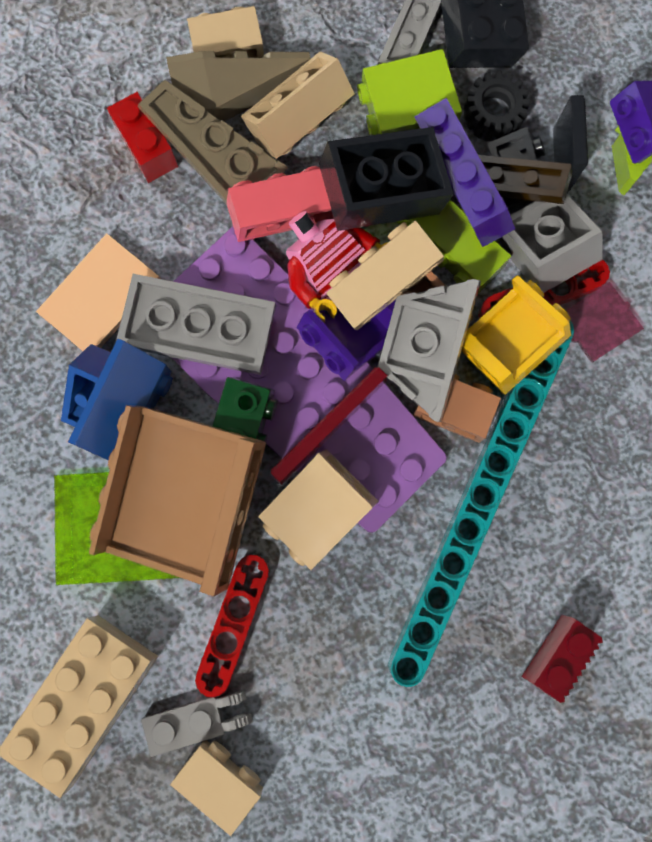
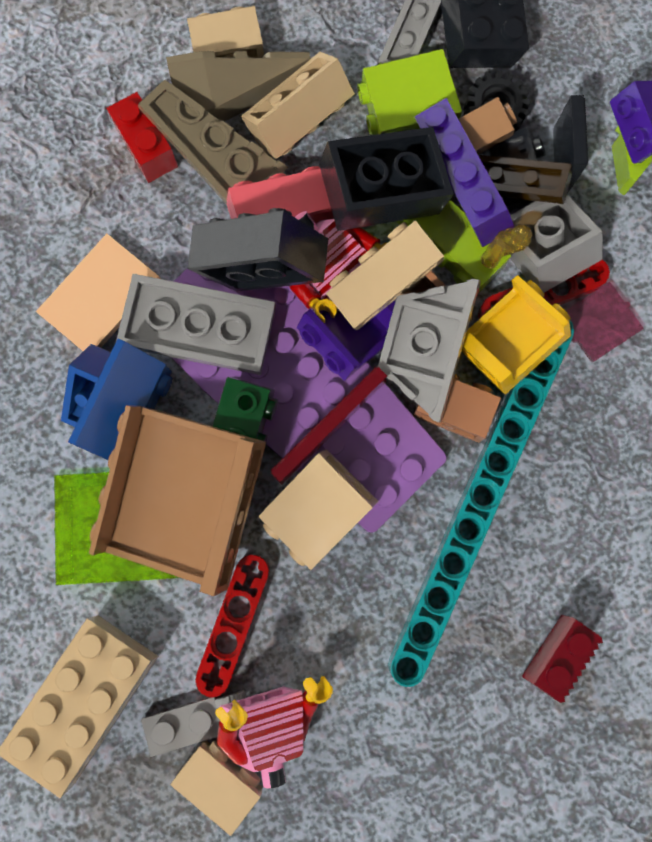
(258, 251): none -> black brick
(270, 728): none -> torso
(489, 125): none -> medium nougat brick
(506, 243): none -> clear yellow arm

